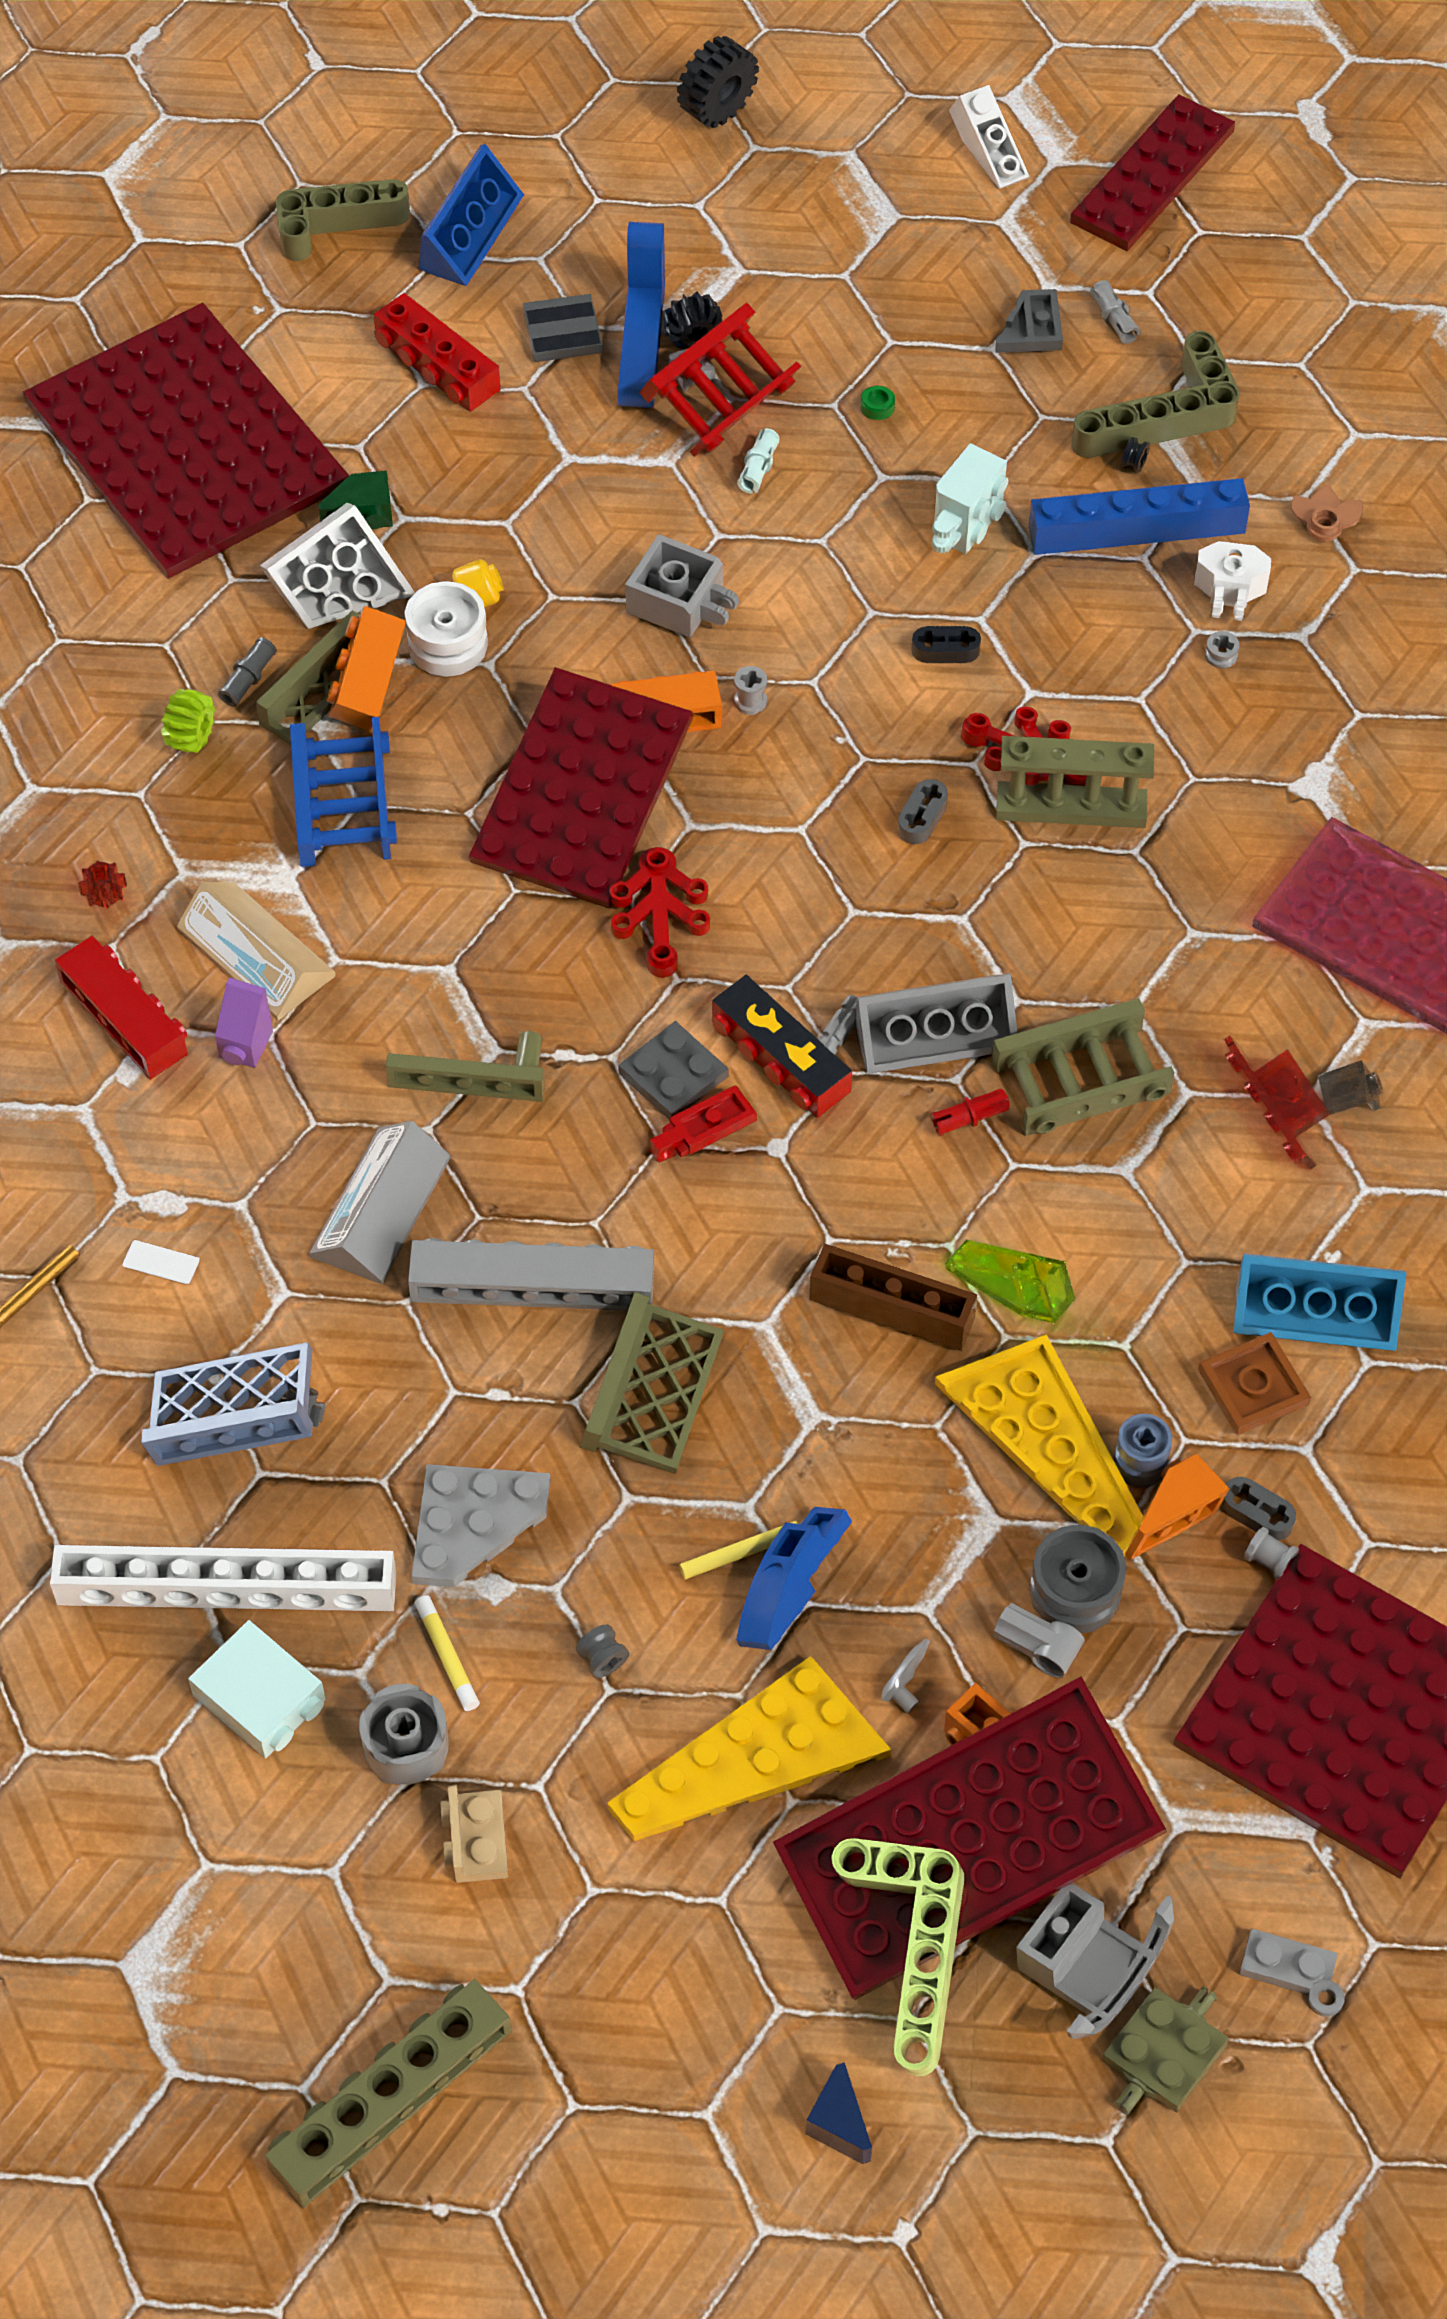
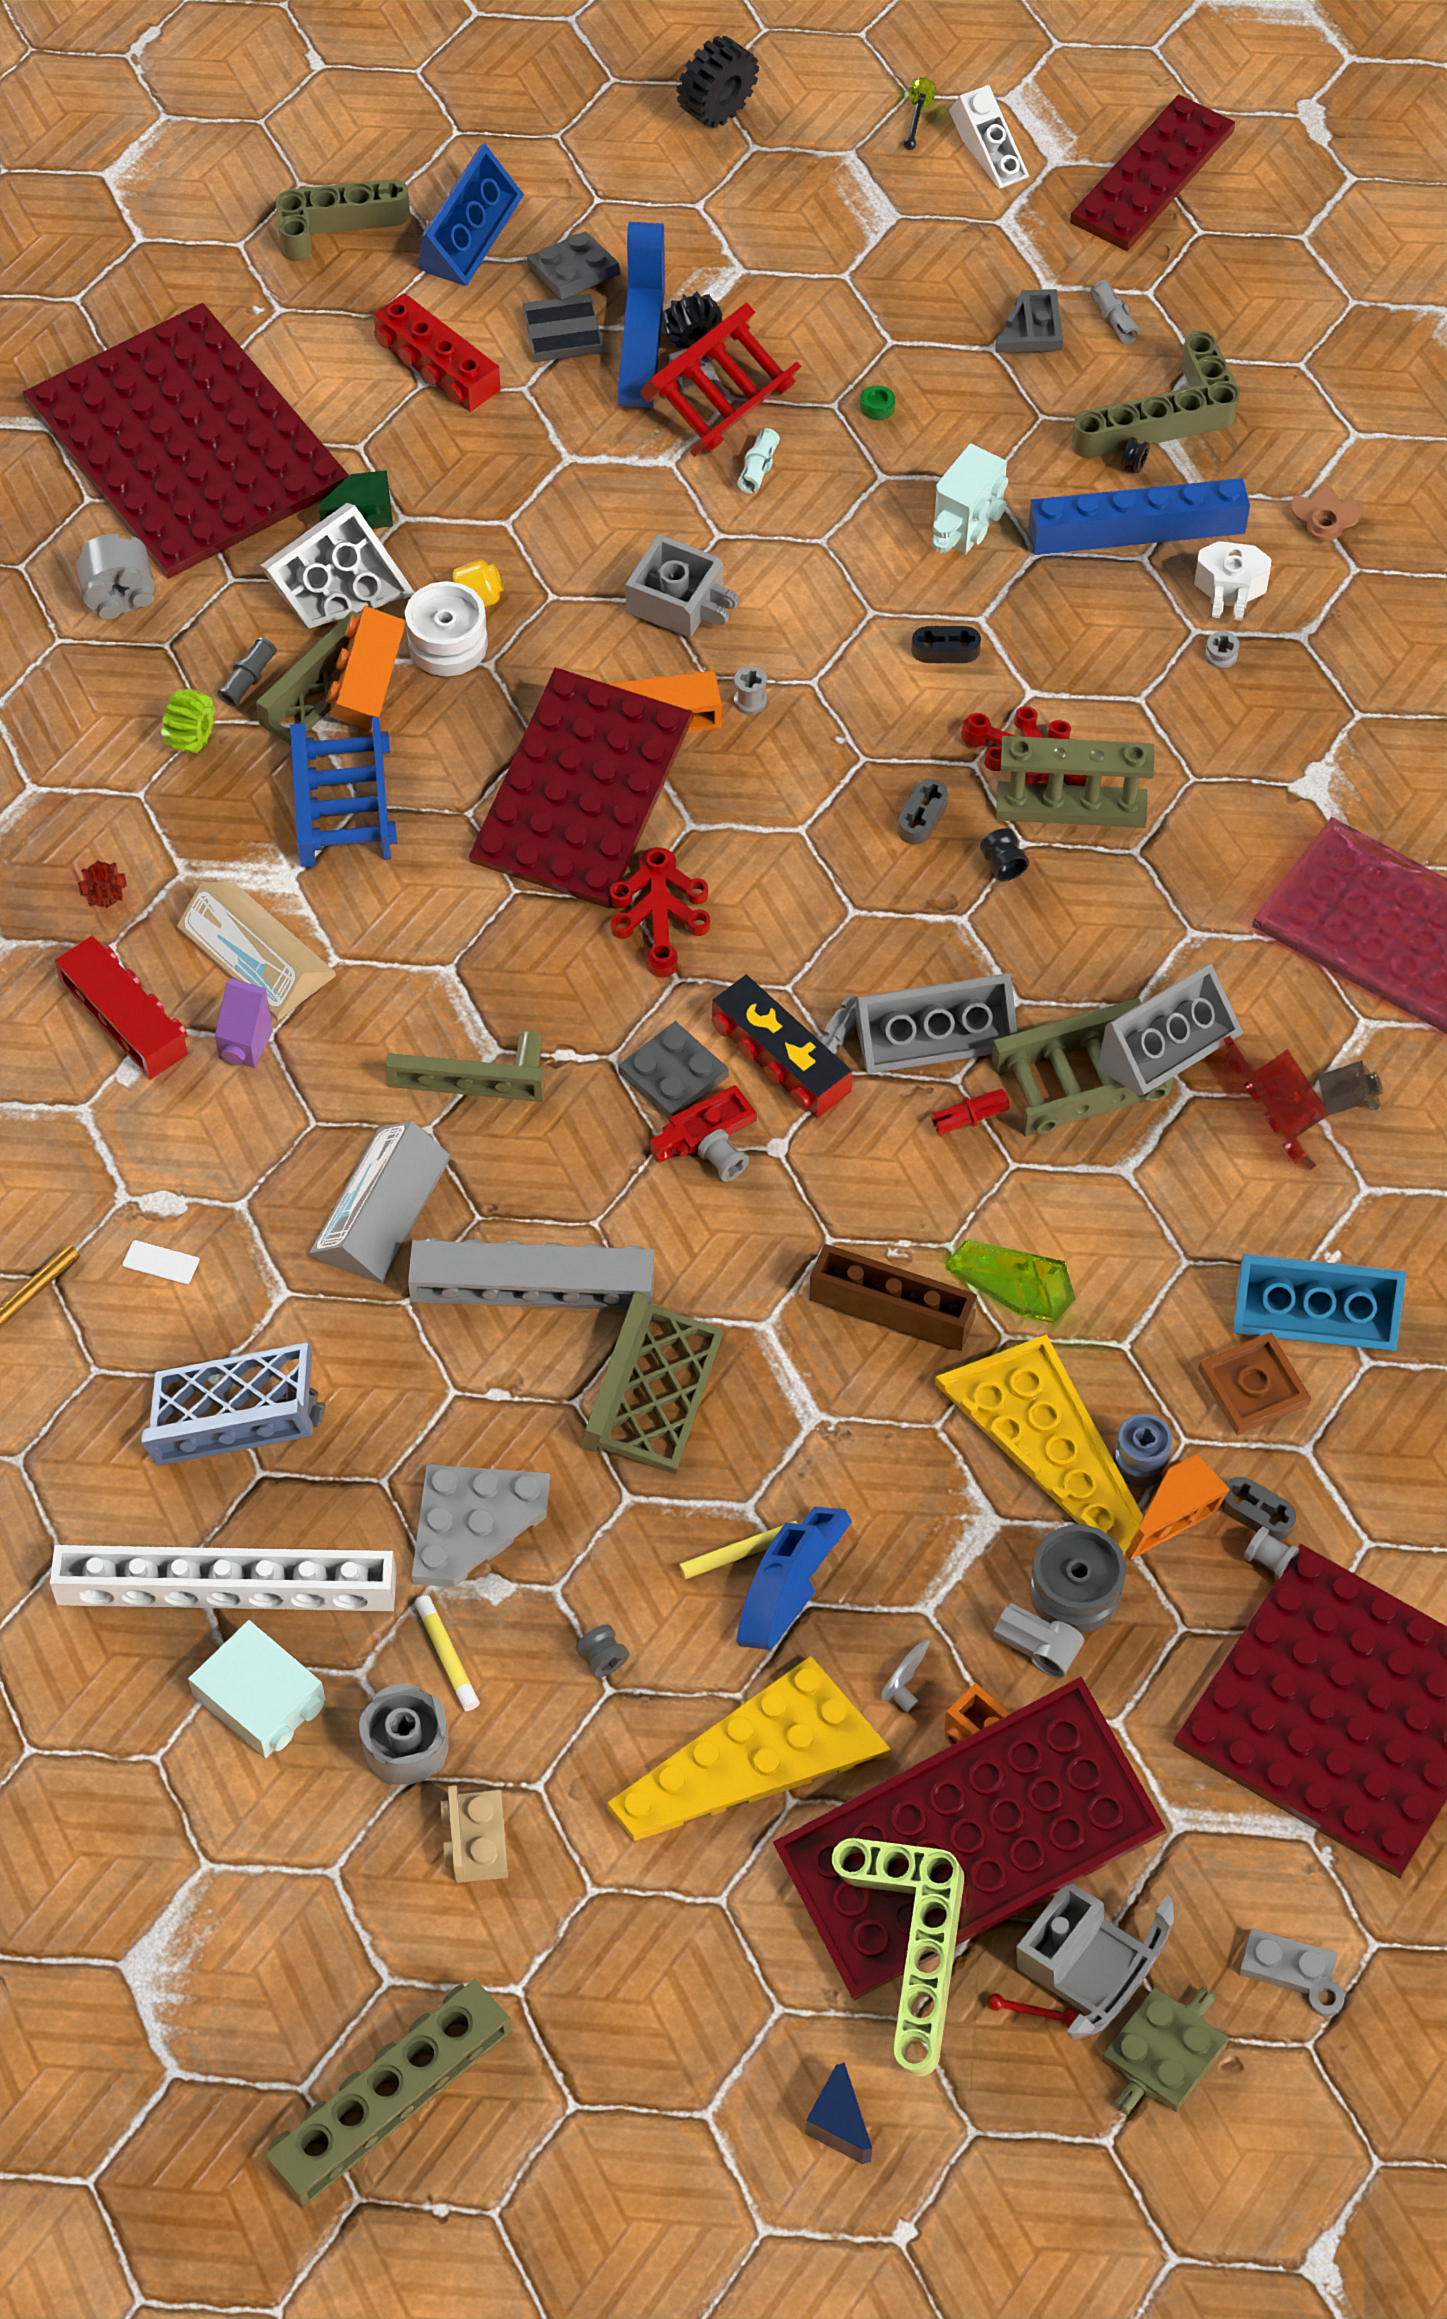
(115, 575): none -> light grey brick
(573, 265): none -> dark grey plate
(723, 1155): none -> light grey bush
(920, 101): none -> hinge
(997, 2002): none -> red hinge
(1005, 856): none -> black wheel
(1168, 1032): none -> light grey slope

